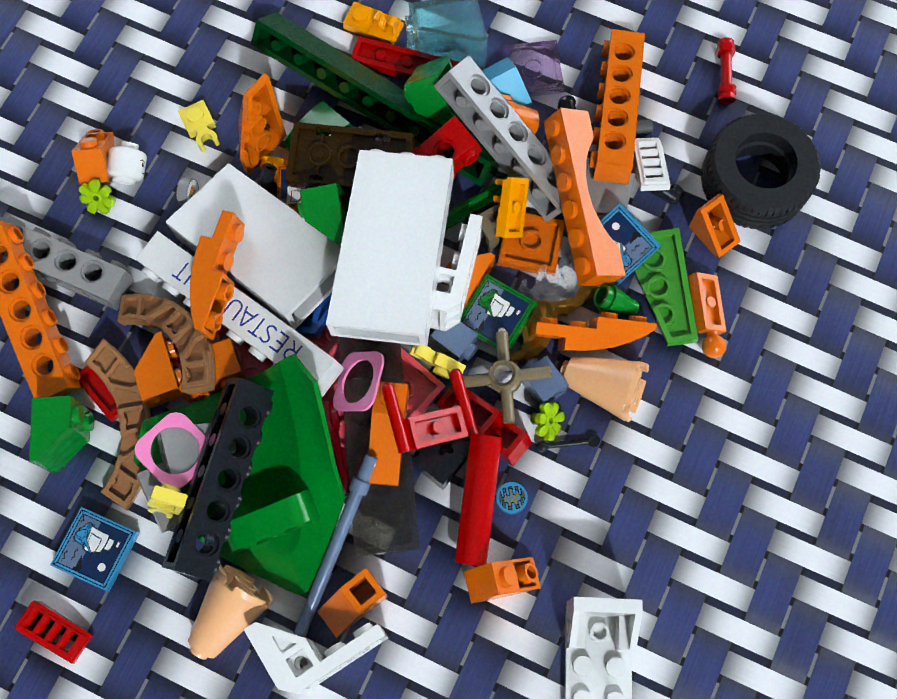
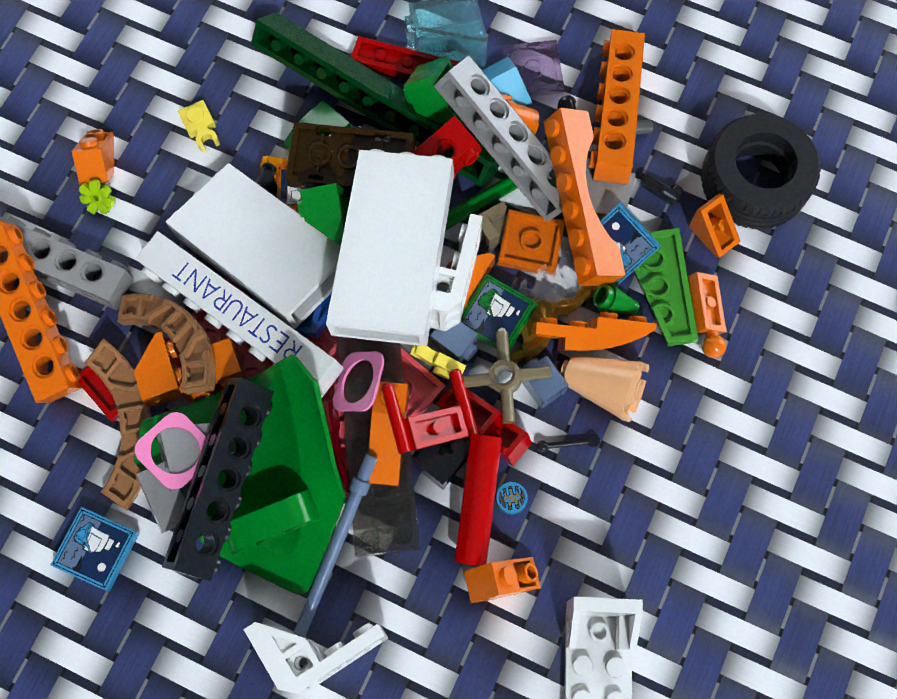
(30, 617): red slope -> none
(58, 431): green slope -> none
(126, 164): white head -> none
(166, 500): light yellow plate -> none
(186, 189): light grey tile -> none
(208, 282): orange slope -> none
(227, 609): light nougat cone -> none
(259, 124): orange wedge -> none
(352, 602): orange slope -> none
(372, 24): light orange plate -> none
(512, 207): light orange plate -> none
(548, 420): lime plant -> none
(650, 162): white slope -> none
(727, 91): red bar -> none

